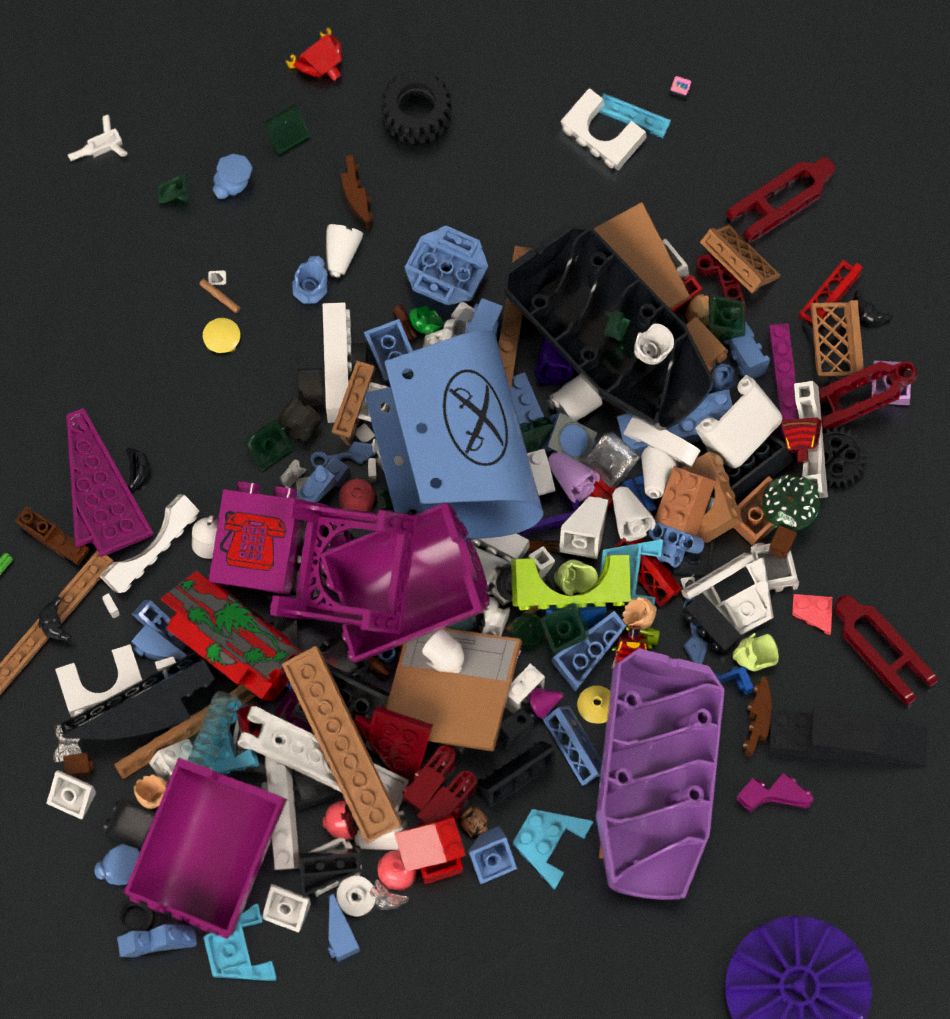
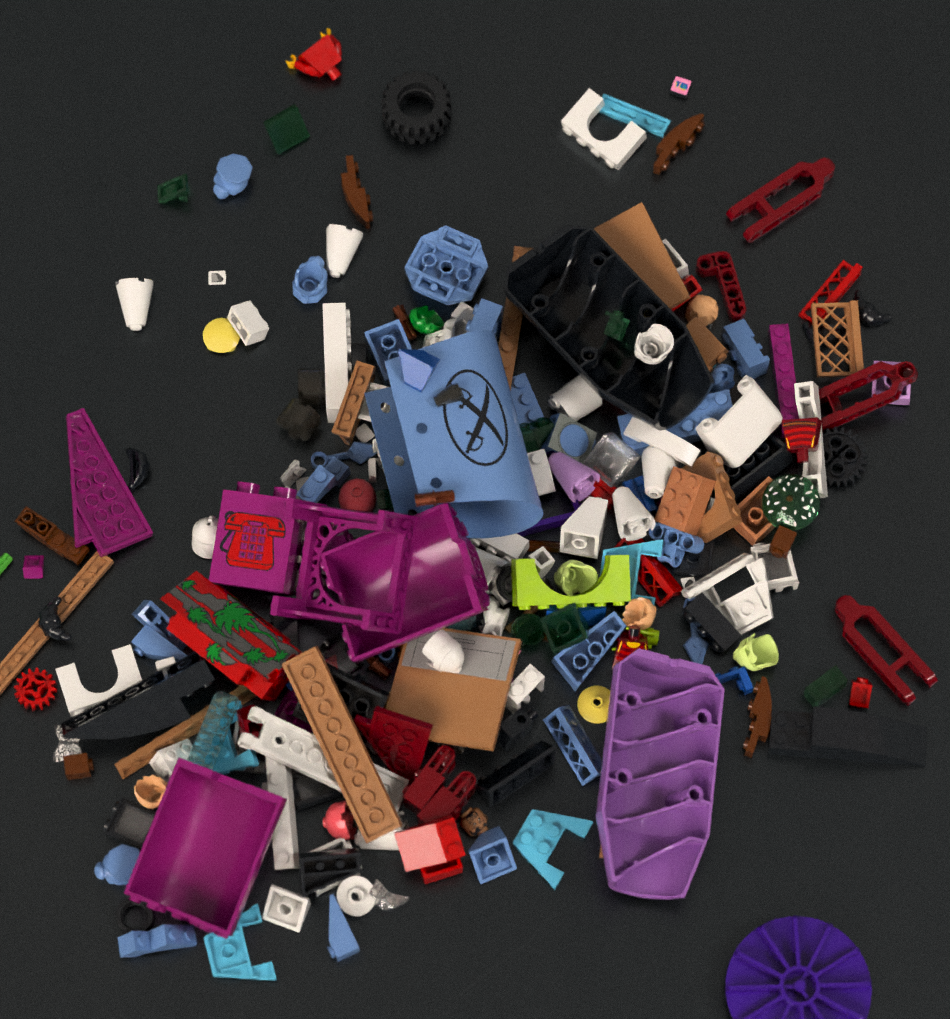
(28, 690): none -> red gear
(33, 566): none -> magenta slope
(70, 795): white slope -> none
(100, 144): white piece -> none
(110, 606): white tile -> none
(135, 301): none -> white cone
(177, 516): white arch -> none
(219, 295): medium nougat piece -> none
(248, 322): none -> white brick
(268, 444): clear green slope -> none
(393, 873): coral cylinder -> none
(417, 367): none -> slope
(434, 498): none -> copper axle
(448, 395): none -> clear smoke cone
(544, 701): magenta hat -> none
(551, 366): dark purple cone -> none
(678, 138): none -> reddish brown slope
(726, 317): clear green slope -> none
(730, 257): medium nougat fence -> none
(783, 791): magenta arch -> none
(814, 610): coral wing -> none
(825, 687): none -> clear green brick
(860, 692): none -> red bracket

